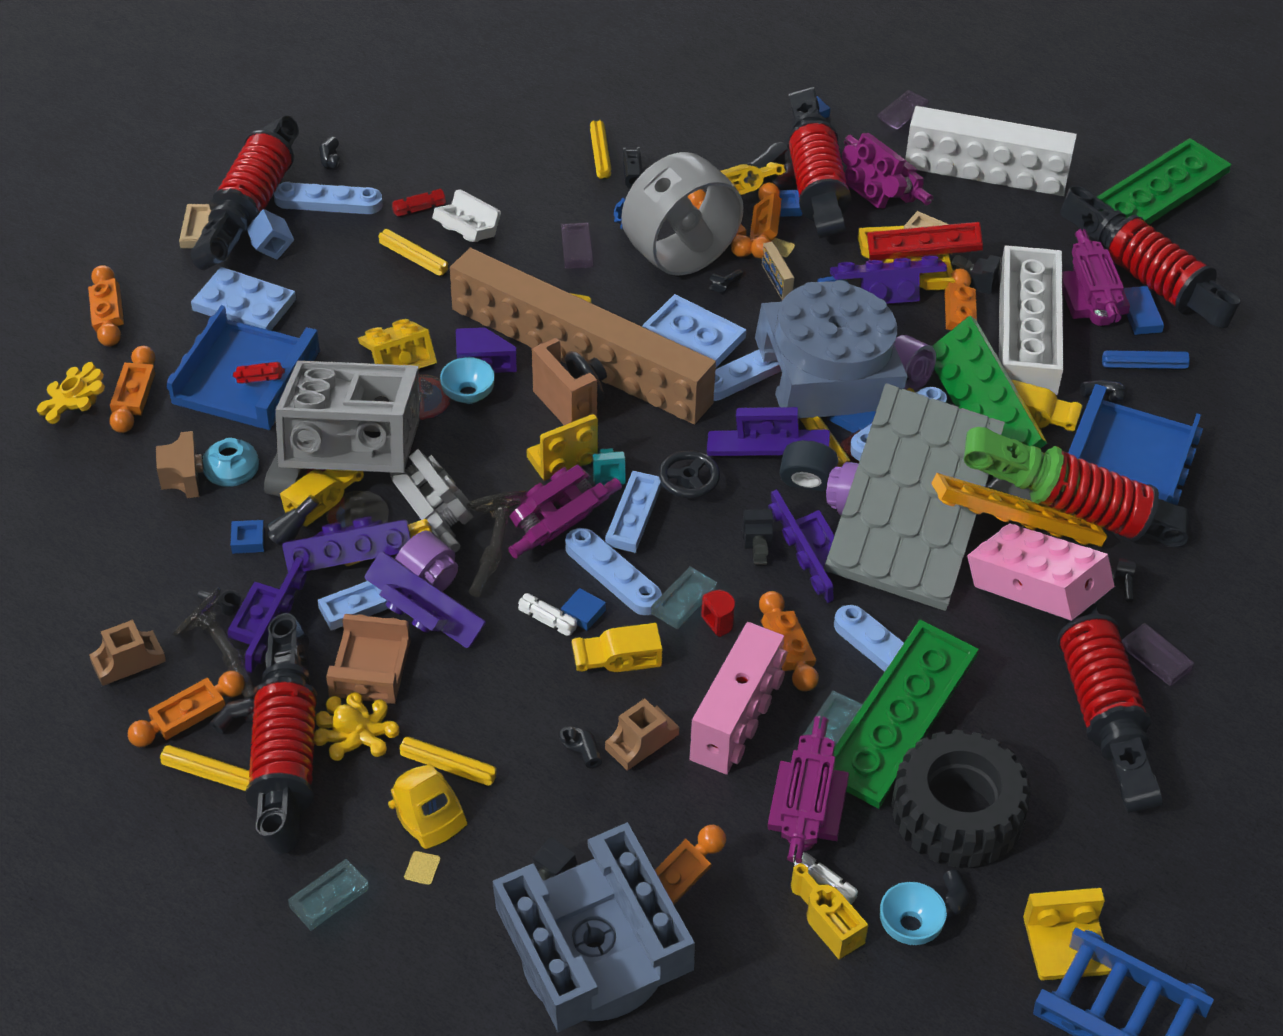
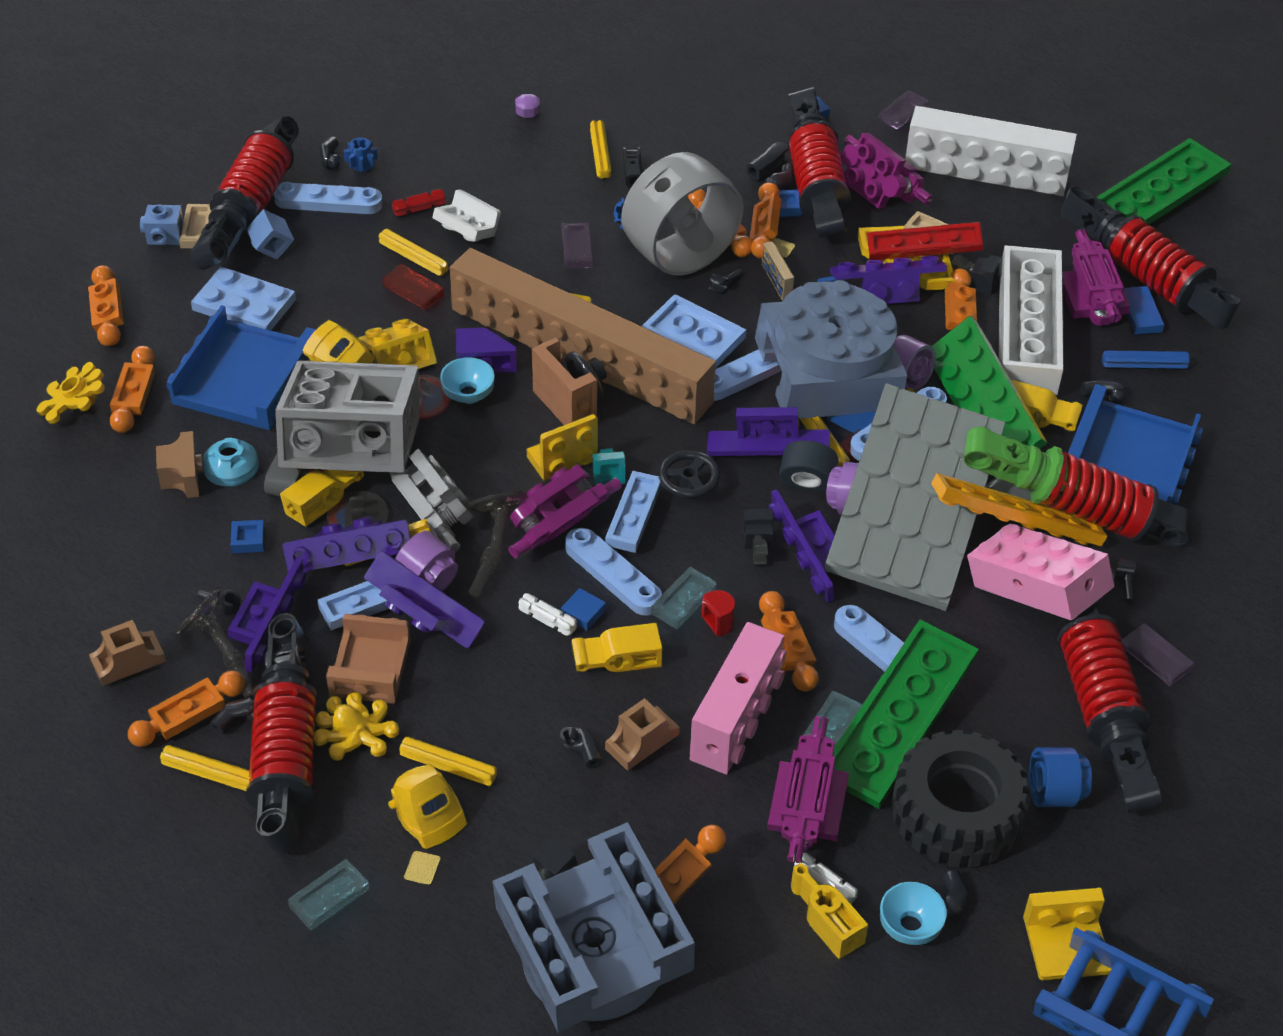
(162, 224): none -> medium blue brick
(258, 372): red axle -> none
(288, 525): black cone -> none
(336, 344): none -> yellow helmet
(361, 154): none -> blue gear
(413, 286): none -> clear red tile
(527, 105): none -> medium lavender tile
(738, 173): yellow piece -> none
(1059, 777): none -> blue piece

